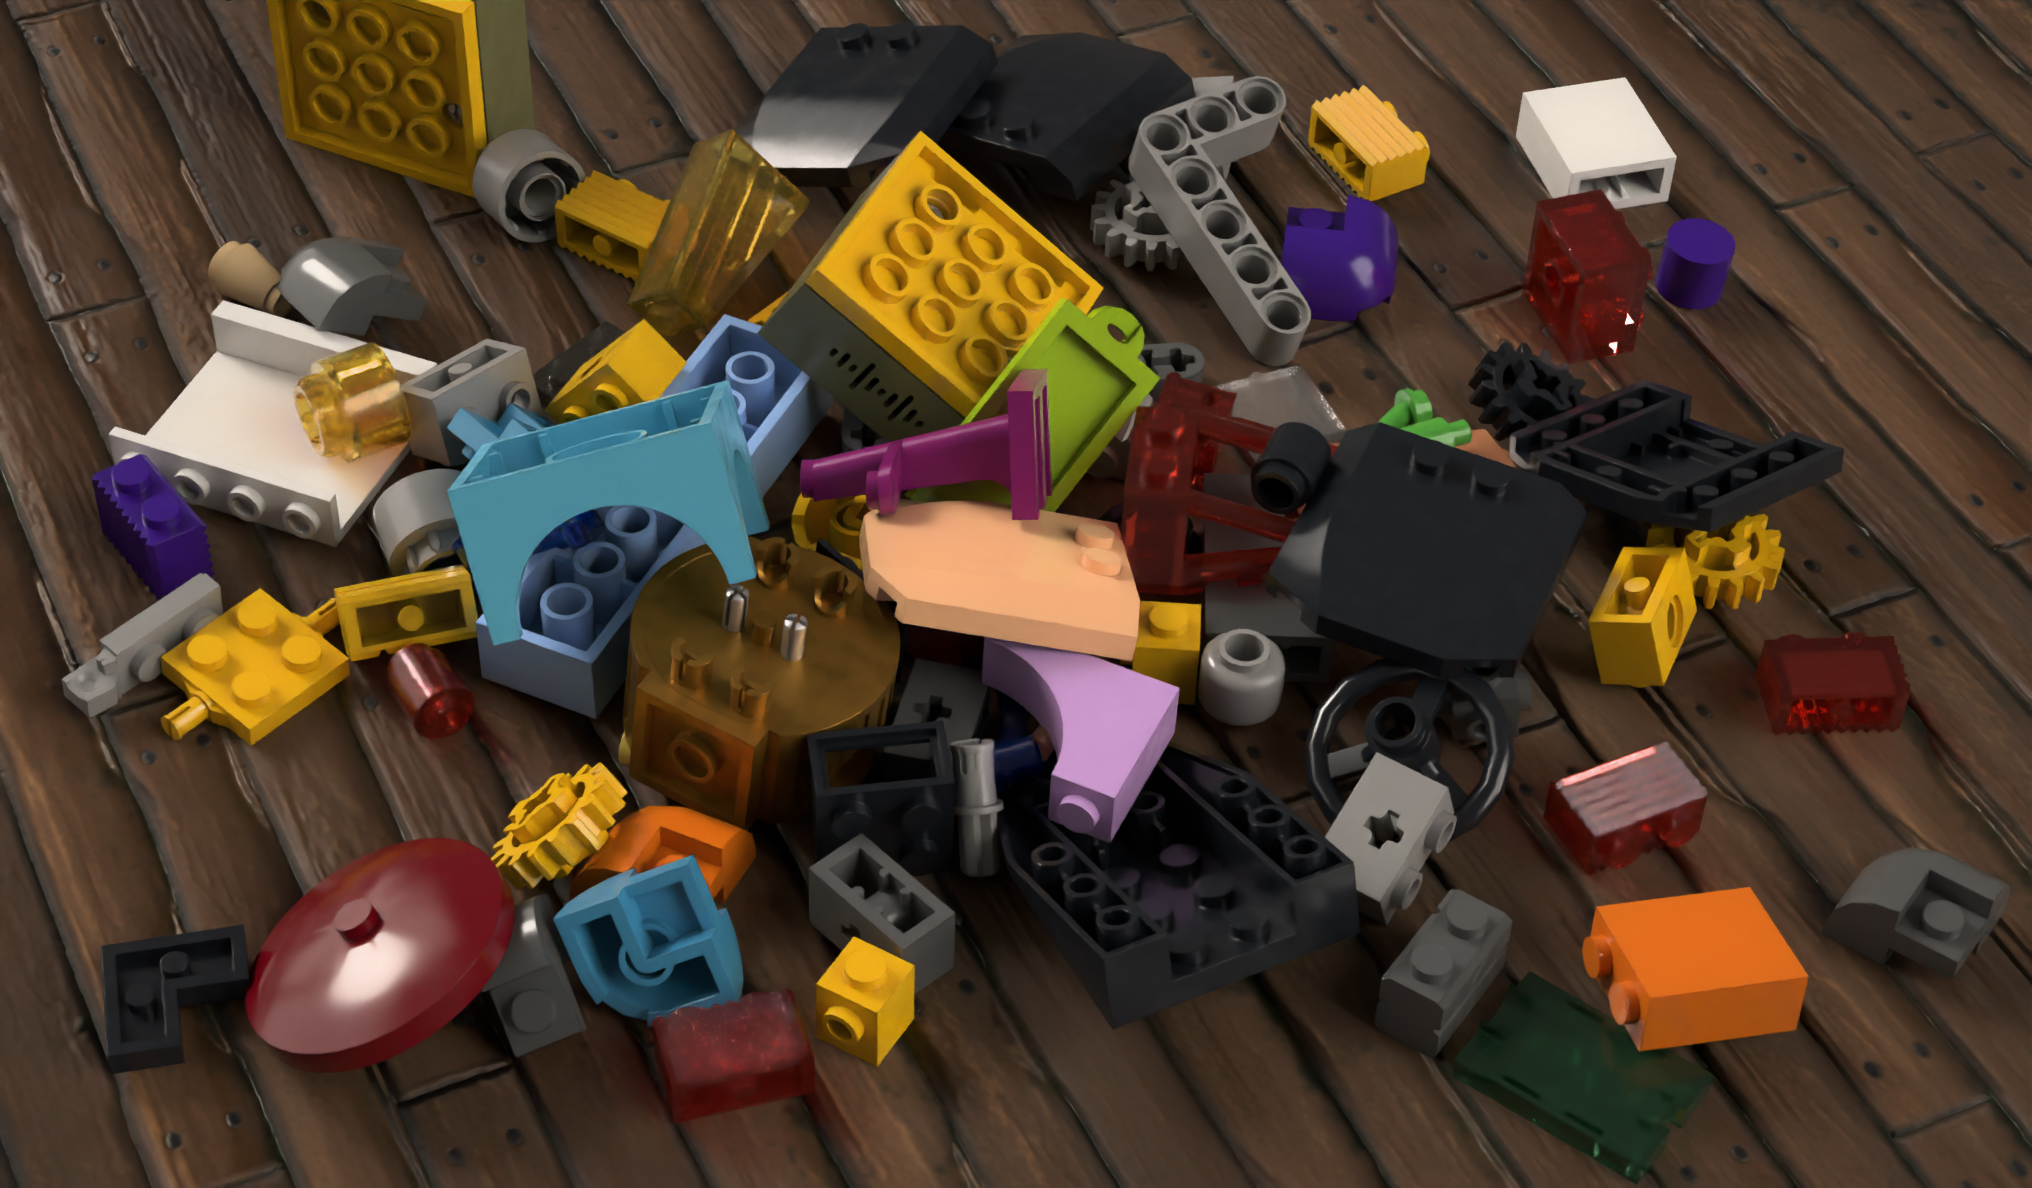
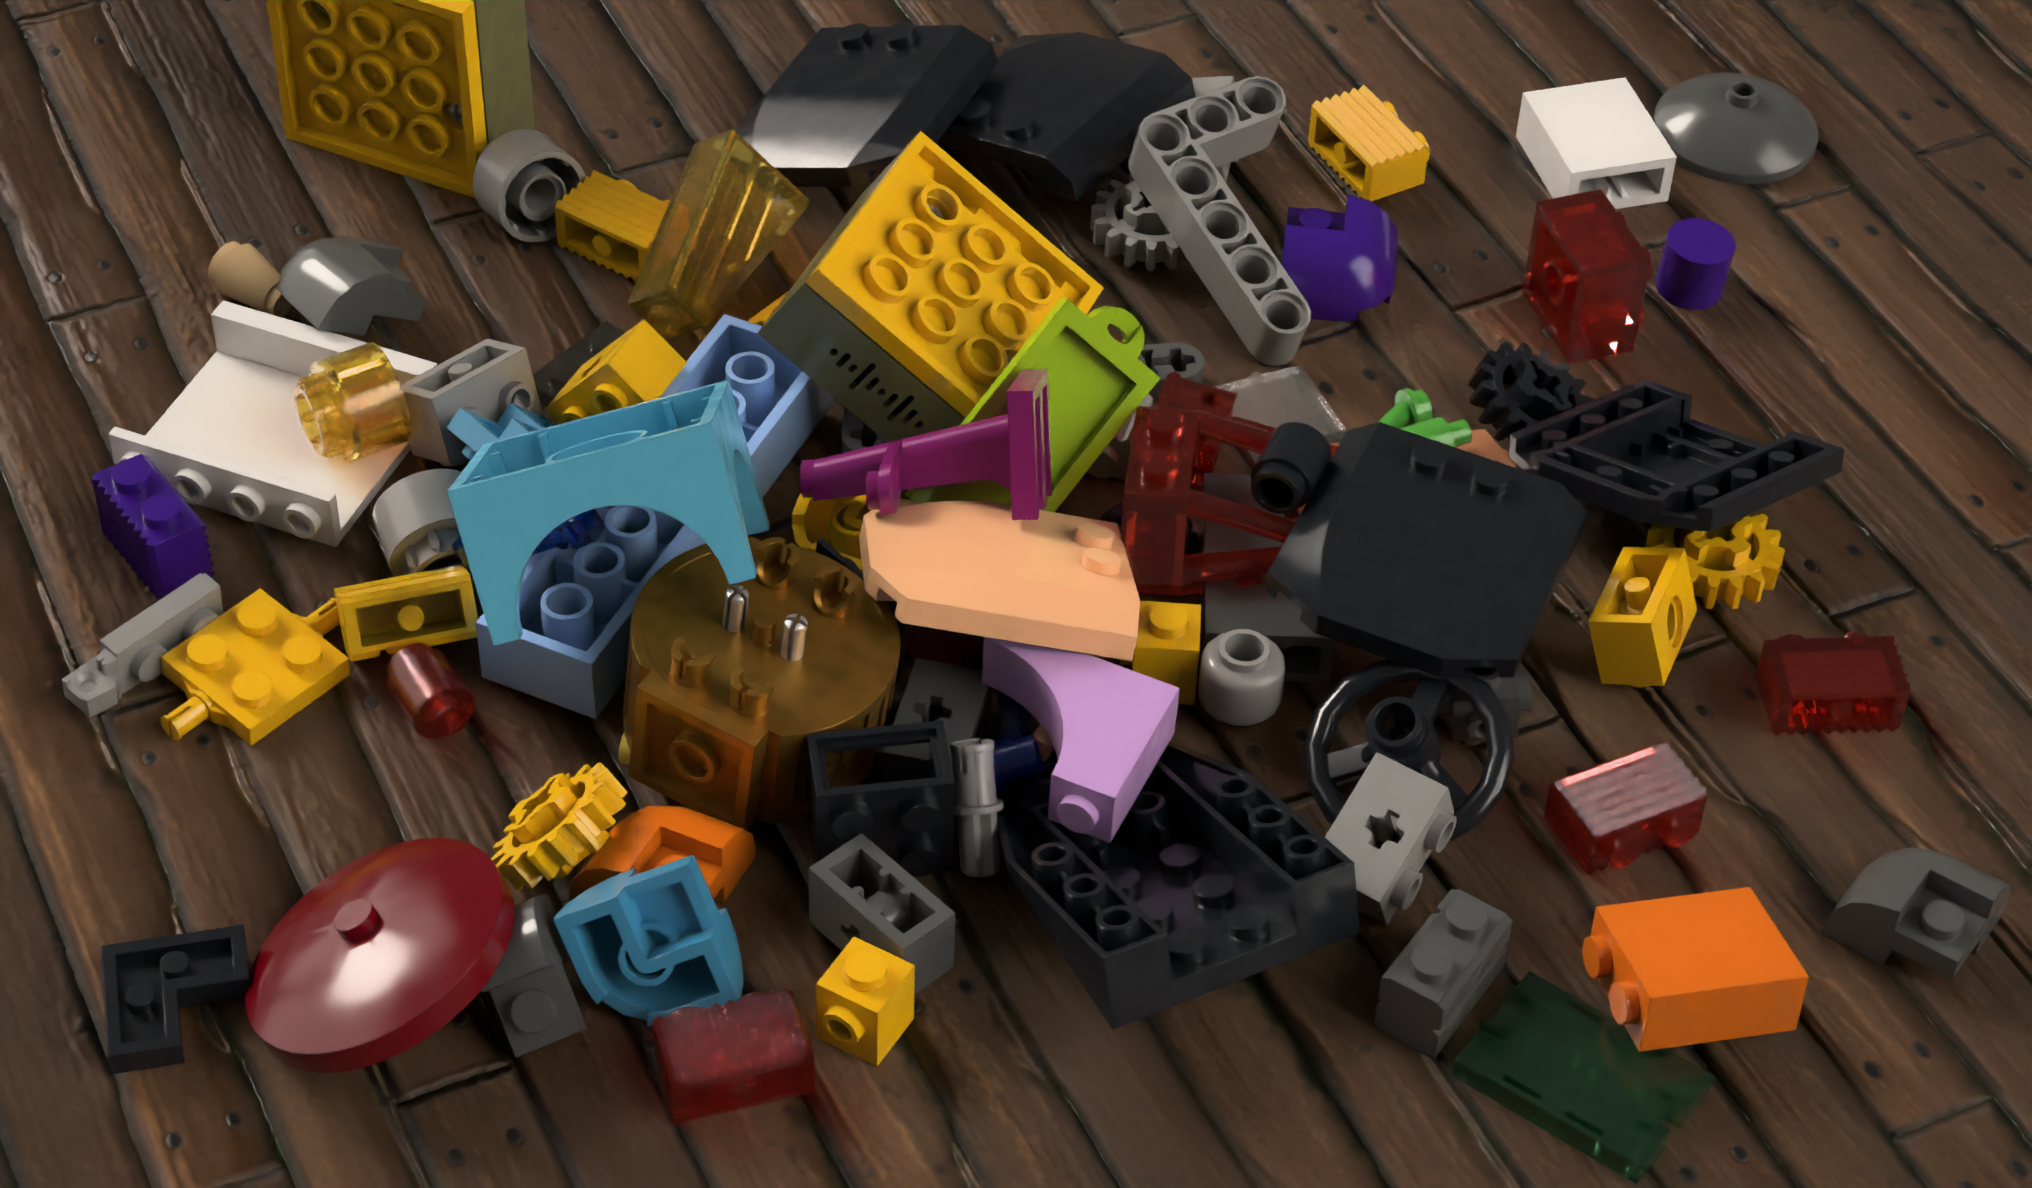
(1737, 128): none -> dark grey dish

